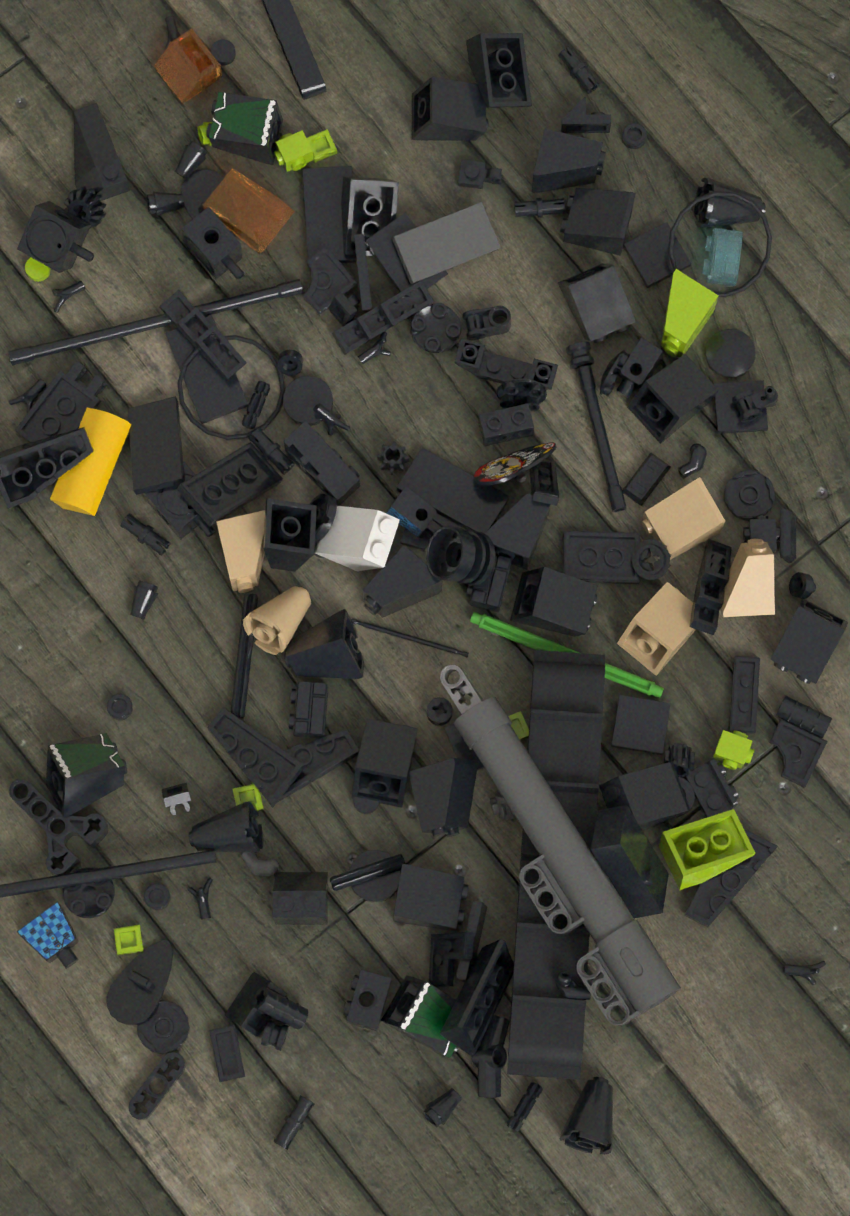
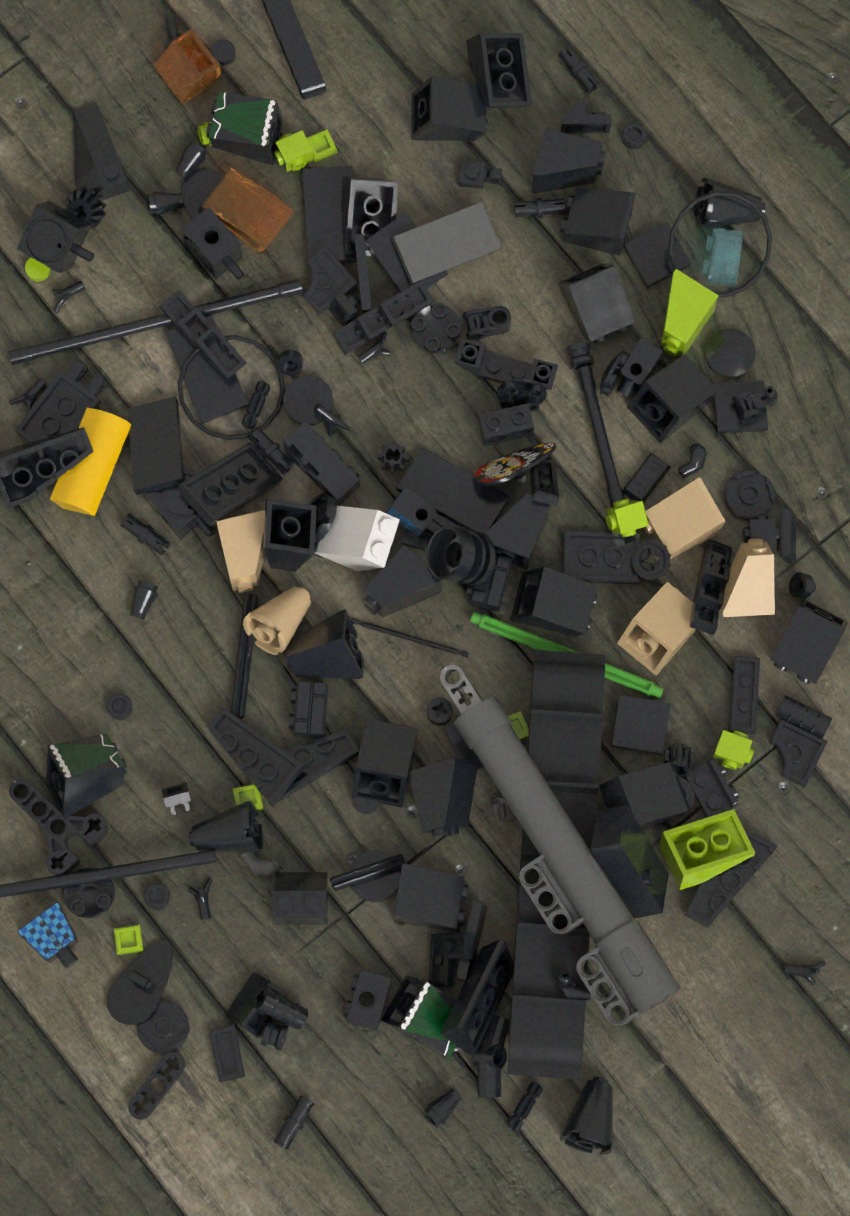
(626, 517): none -> lime brick

